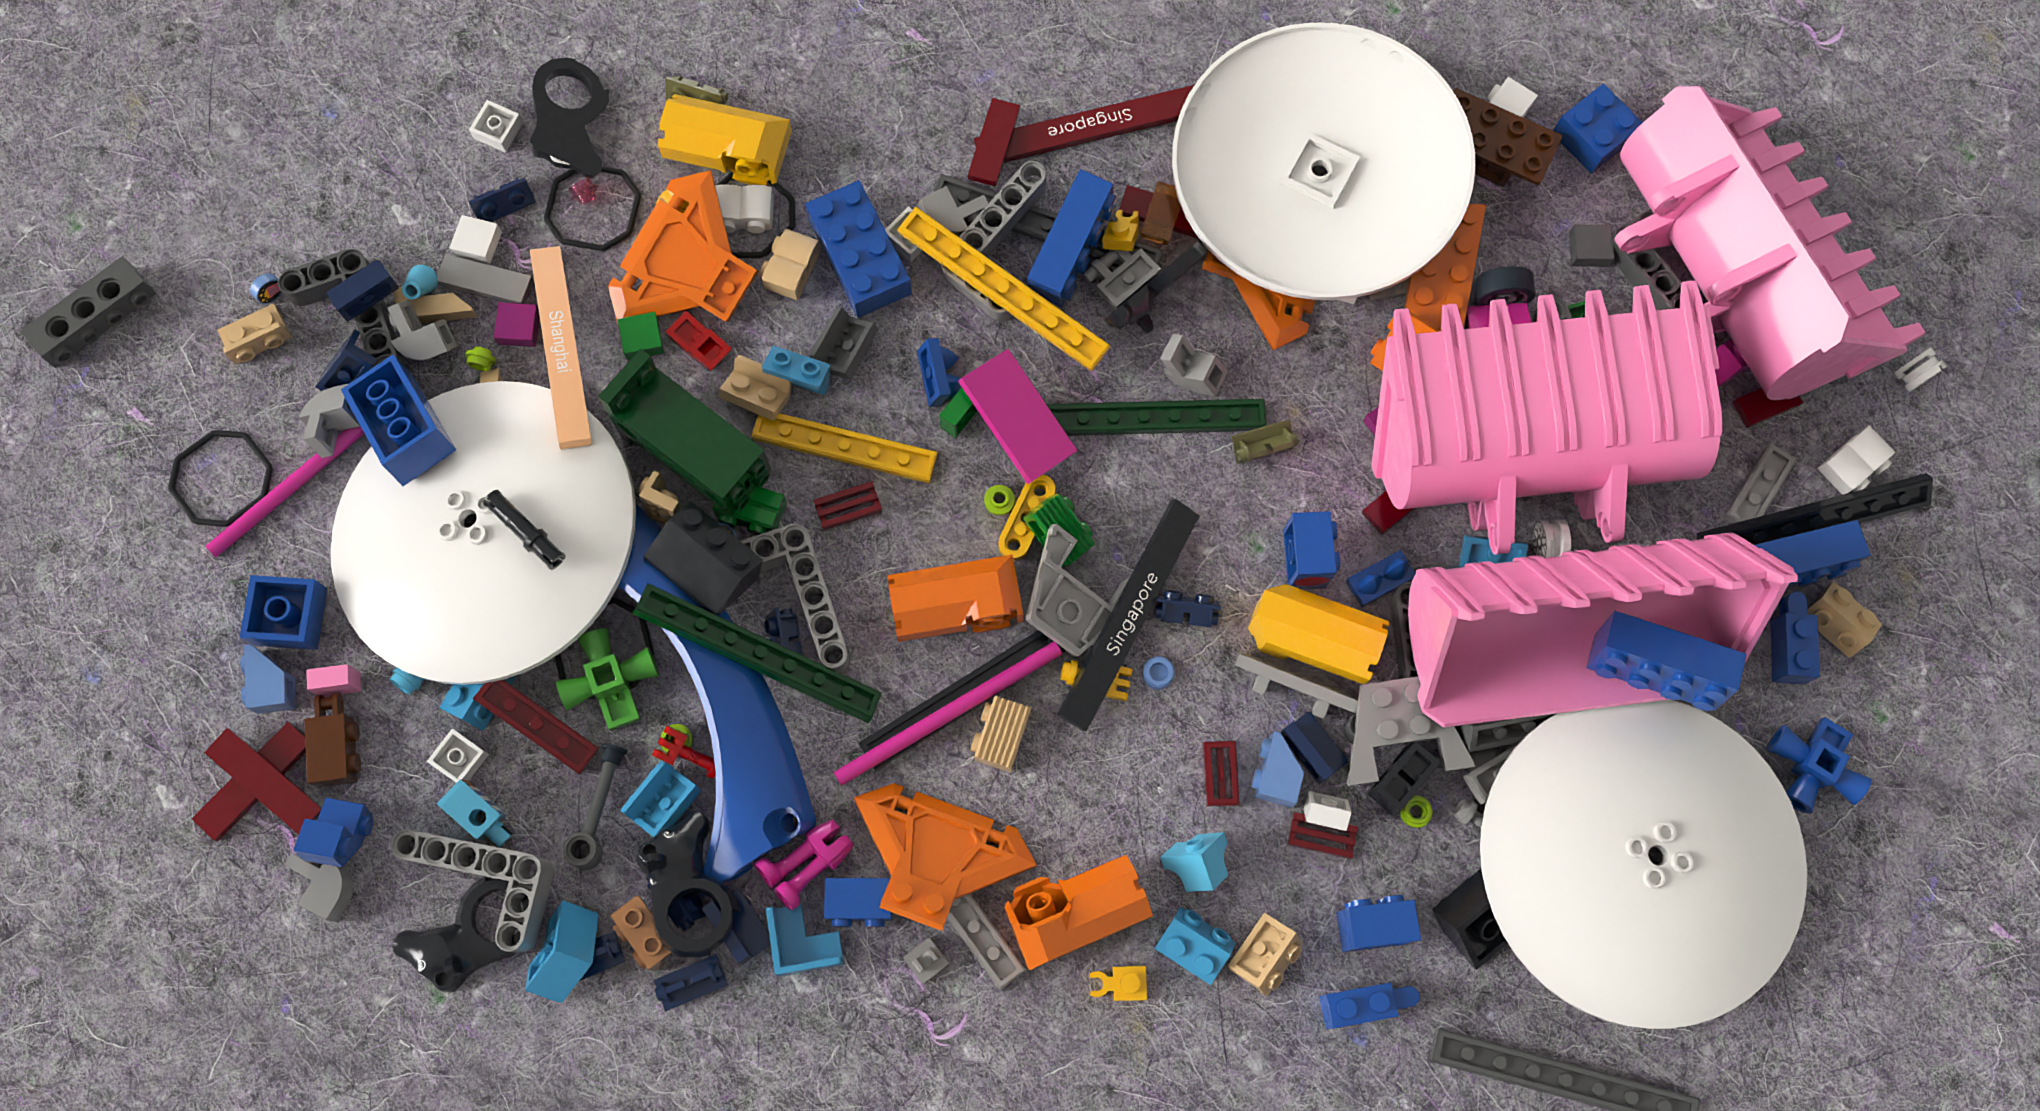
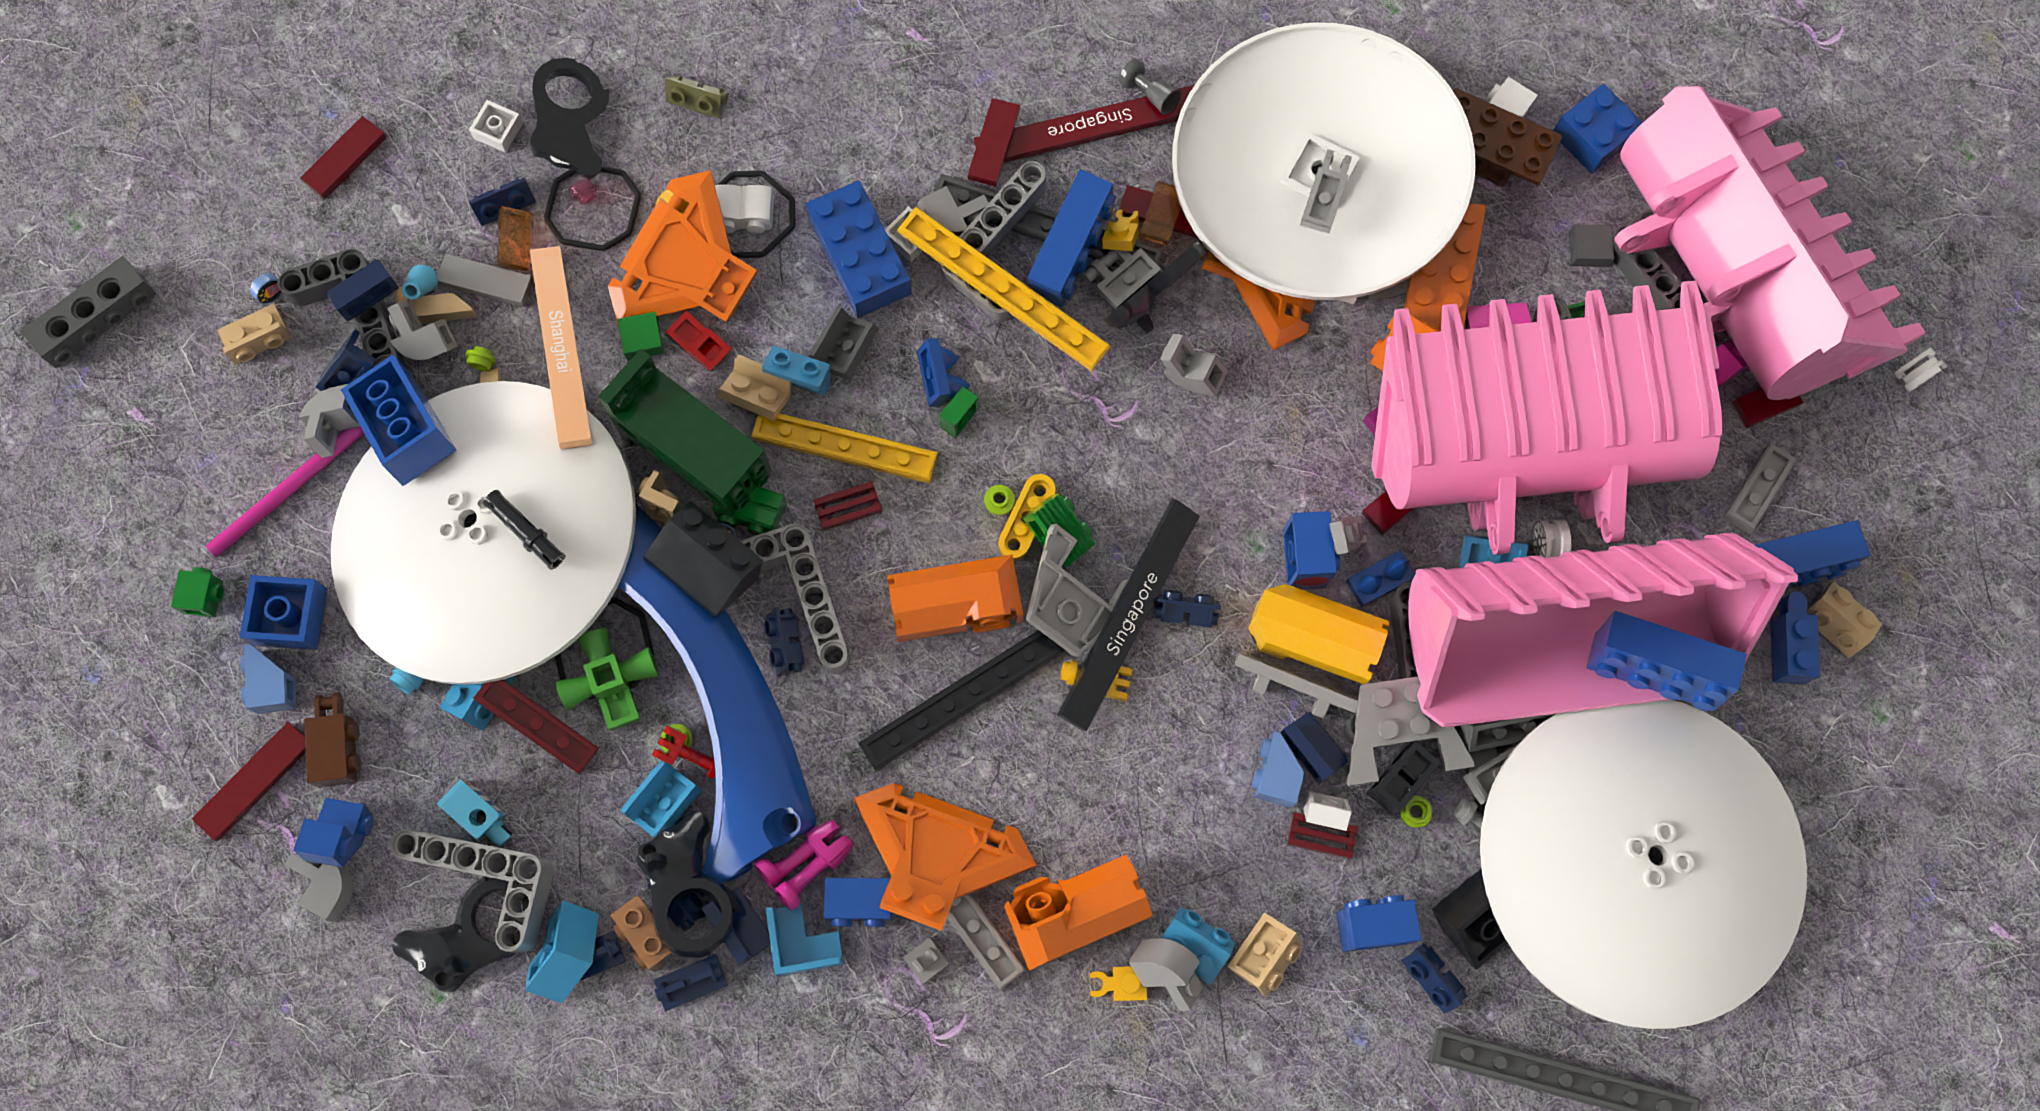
(174, 472): black piece -> none
(197, 592): none -> green brick
(263, 780): dark red tile -> none
(333, 679): bright pink piece -> none
(343, 157): none -> dark red tile
(457, 757): white piece -> none
(475, 239): white piece -> none
(514, 238): none -> clear orange tile
(517, 324): magenta piece -> none
(611, 757): dark grey piece -> none
(724, 138): yellow brick -> none
(757, 653): dark green tile -> none
(790, 264): tan brick -> none
(947, 713): dark pink piece -> none
(1001, 733): tan brick -> none
(1017, 416): dark pink tile -> none
(1158, 673): medium blue tile -> none
(1160, 416): dark green tile -> none
(1161, 95): none -> dark grey piece
(1171, 965): none -> light grey brick
(1198, 861): medium azure brick -> none
(1222, 801): dark red tile -> none
(1264, 441): olive hinge -> none
(1325, 194): none -> light grey hinge
(1348, 534): none -> light grey hinge
(1366, 1004): blue brick -> none
(1443, 989): none -> dark blue hinge
(1508, 283): black wheel -> none
(1819, 764): blue brick -> none
(1857, 461): white brick -> none
(1858, 505): black tile -> none

